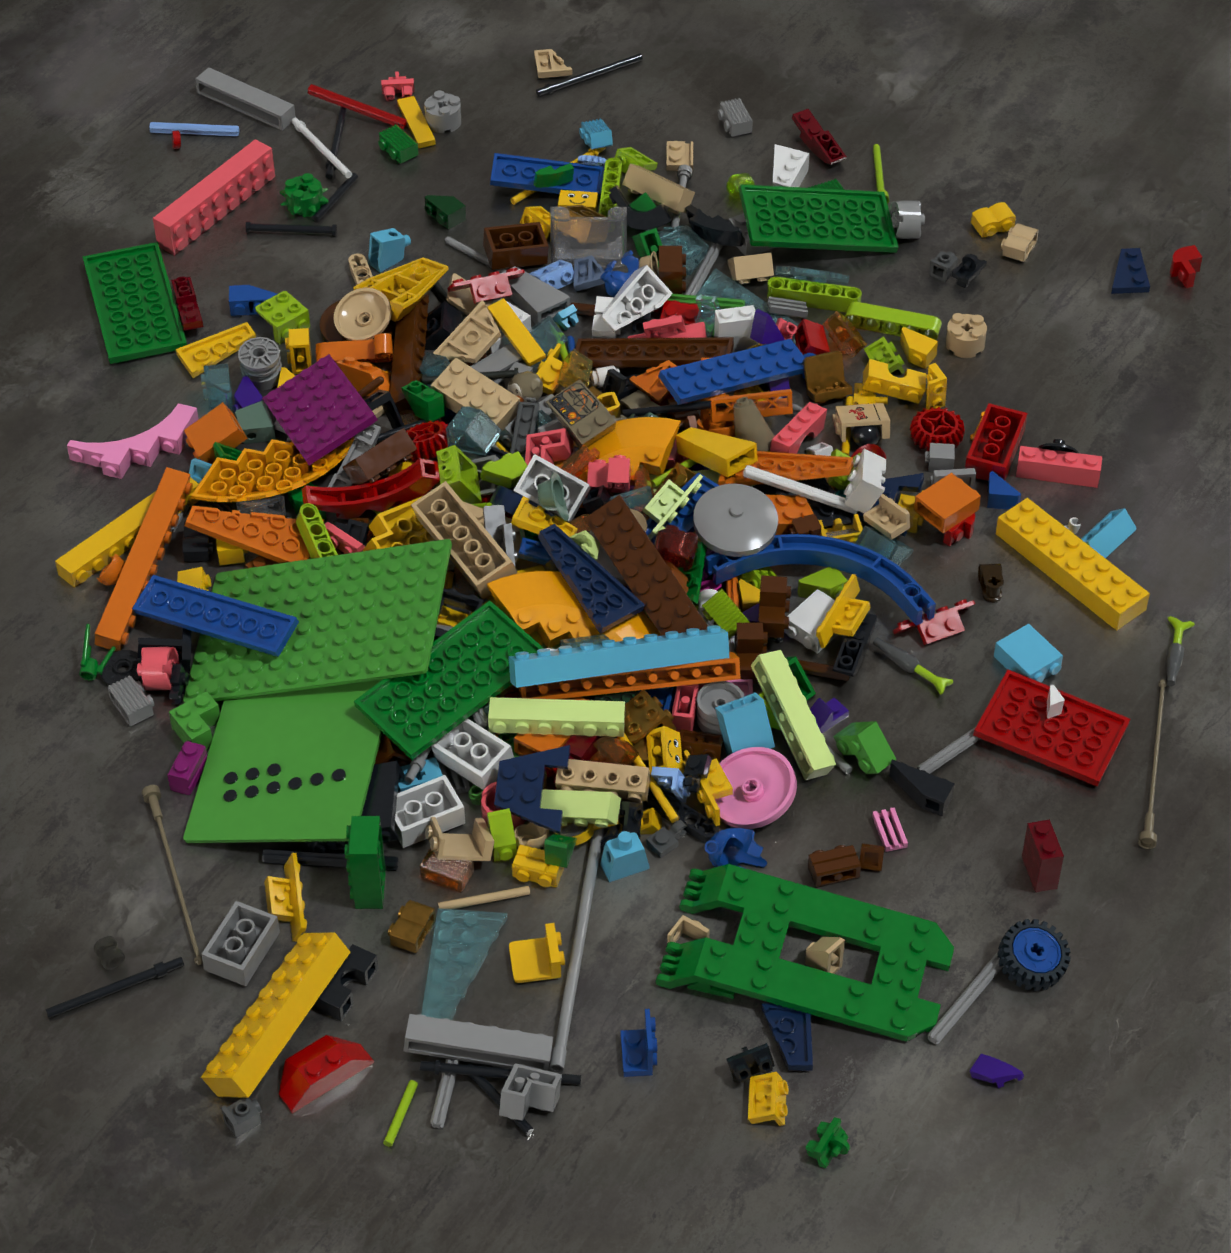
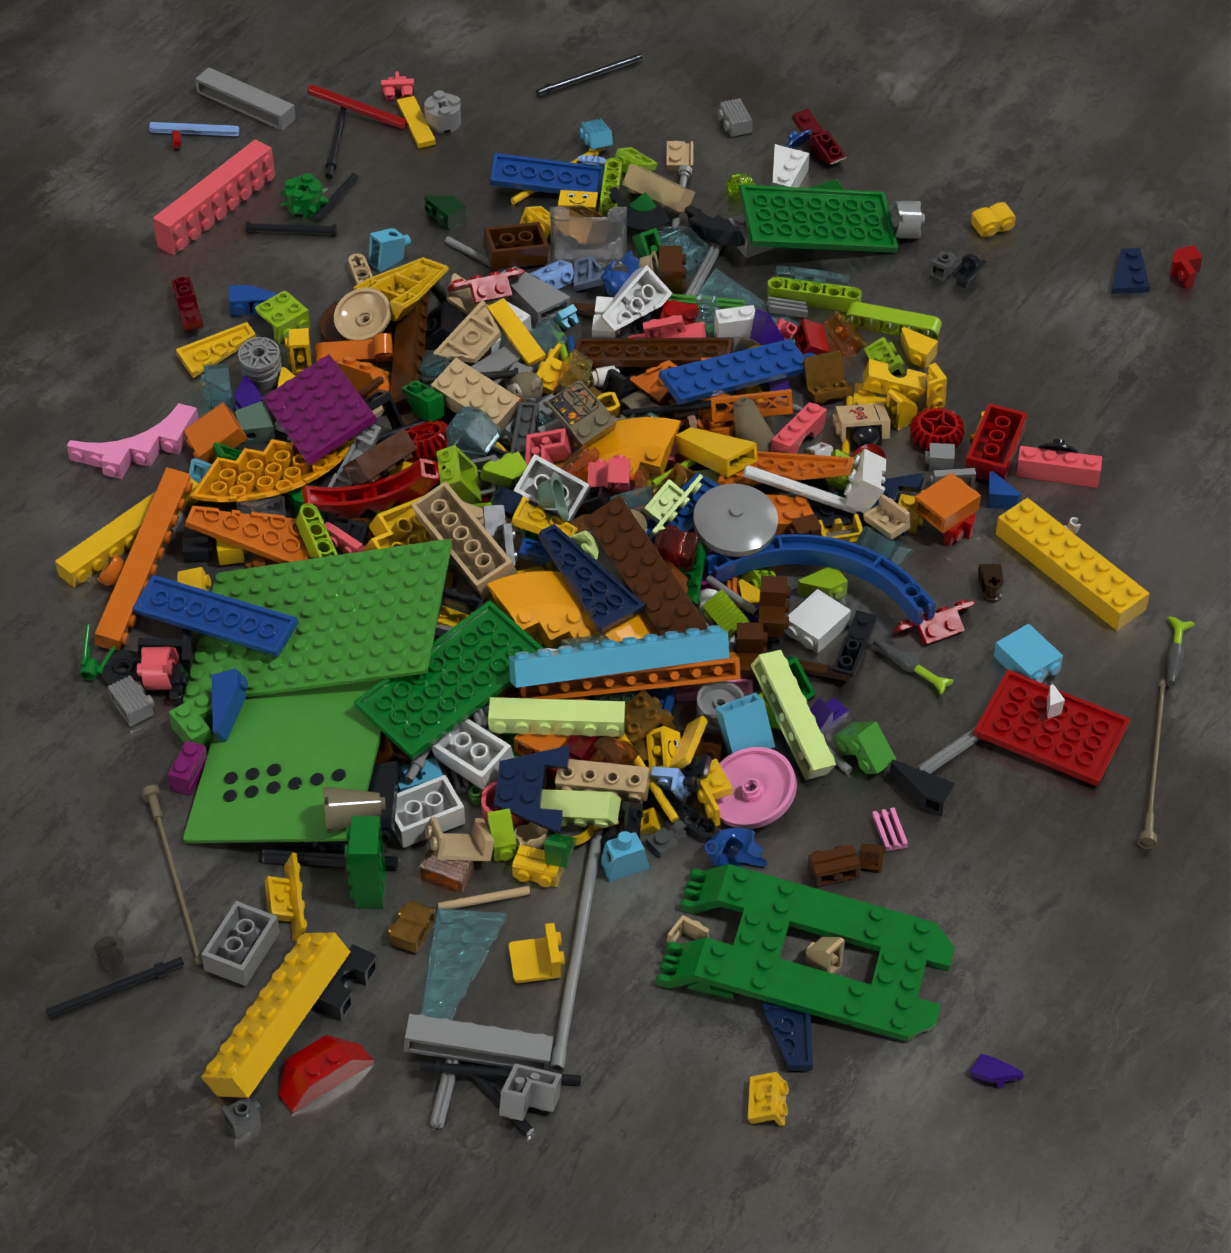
(134, 302): green plate -> none
(227, 699): none -> blue slope
(301, 127): white bar -> none
(343, 803): none -> dark tan cone
(398, 144): green brick -> none
(400, 1113): lime bar -> none
(549, 177): green slope -> none
(550, 64): tan wing -> none
(639, 1049): blue bracket -> none
(685, 707): coral brick -> none
(689, 743): none -> yellow tile
(734, 596): none -> light grey bar
(750, 1062): black hips -> none
(751, 267): tan slope -> none
(797, 139): none -> blue dish
(832, 1142): green hips -> none
(845, 613): yellow bracket -> none
(878, 171): lime piece -> none
(900, 409): none -> yellow slope
(965, 1000): light grey axle -> none
(966, 335): tan brick -> none
(1019, 242): tan brick -> none
(1033, 954): wheel -> none
(1042, 856): dark red brick -> none
(1110, 532): medium azure panel -> none

